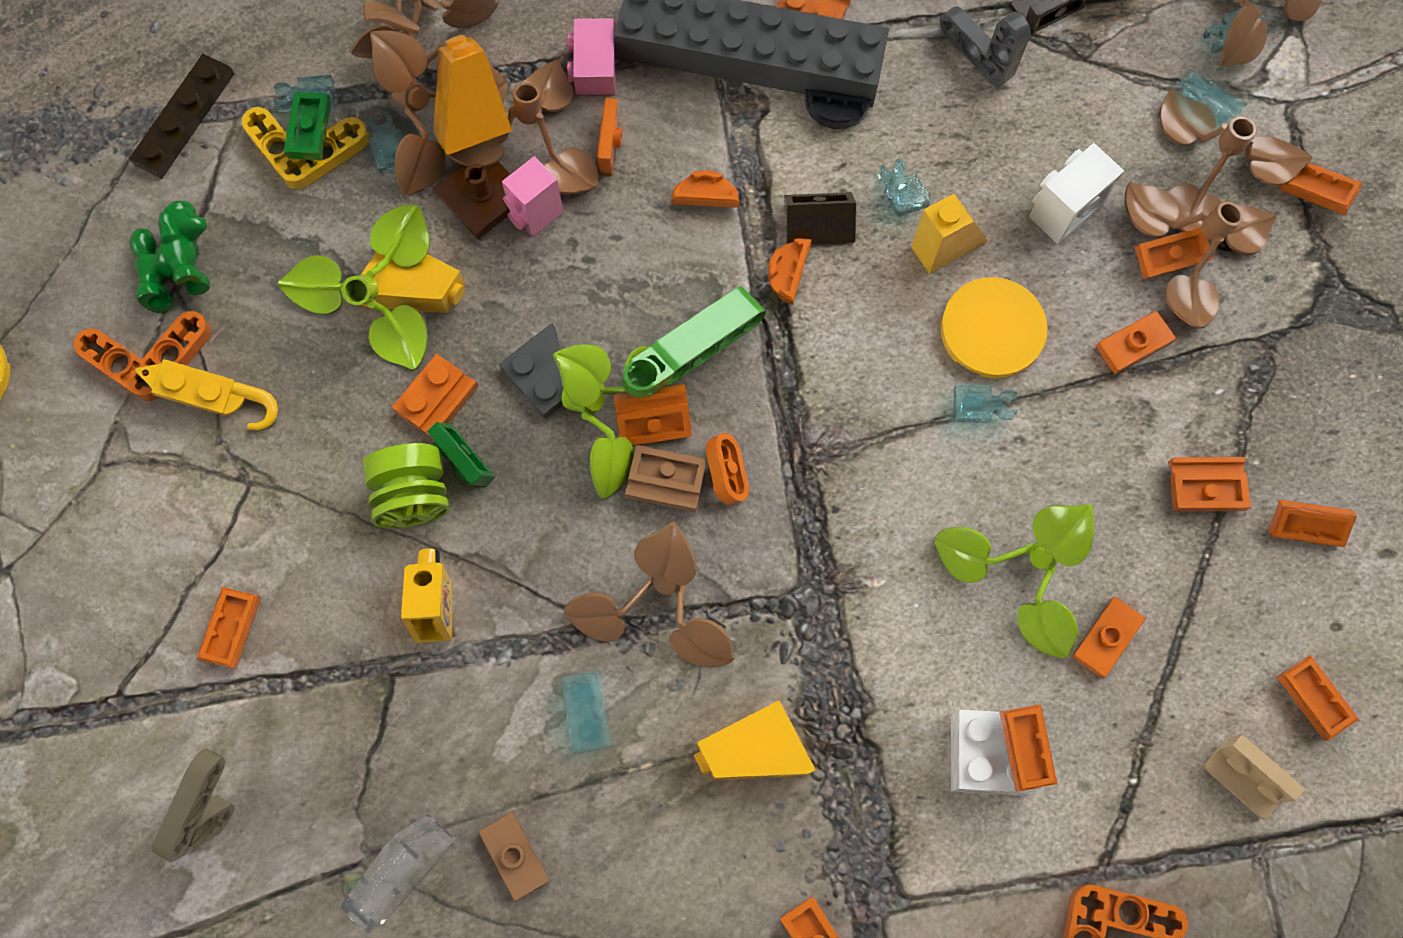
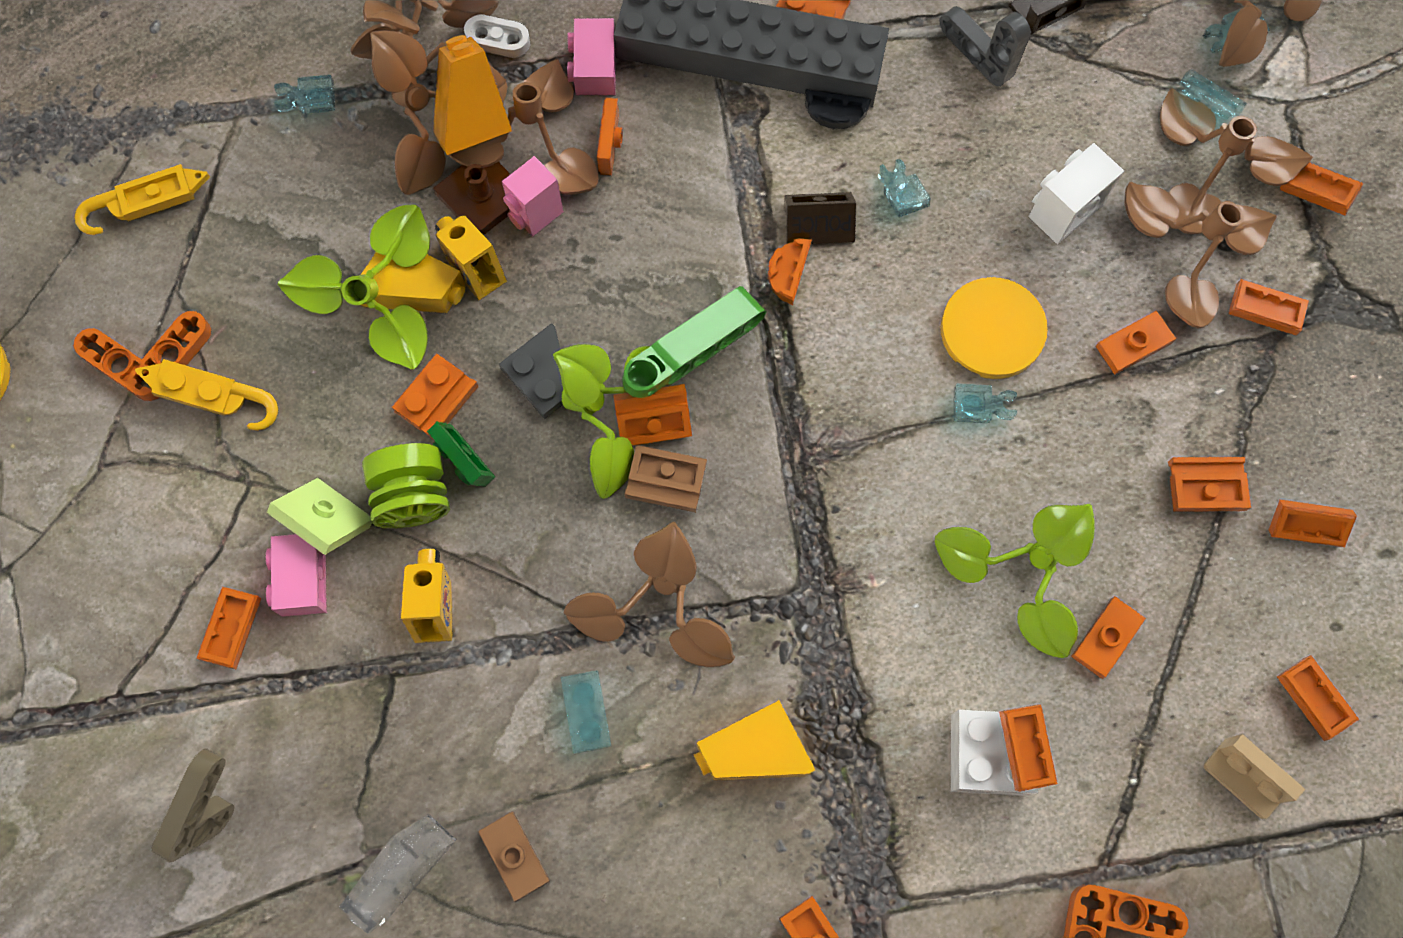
(143, 196): none -> yellow plate
(173, 258): green animal -> none
(181, 116): dark brown plate -> none
(283, 165): yellow beam -> none
(296, 577): none -> bright pink brick
(307, 126): green plate -> none
(320, 515): none -> yellowish green plate
(384, 142): clear light blue plate -> none
(465, 244): none -> yellow torso
(499, 35): none -> white plate
(705, 189): orange plate -> none
(727, 469): orange plate -> none
(945, 234): yellow slope -> none
(1171, 253): orange plate -> none
(1268, 307): none -> orange plate

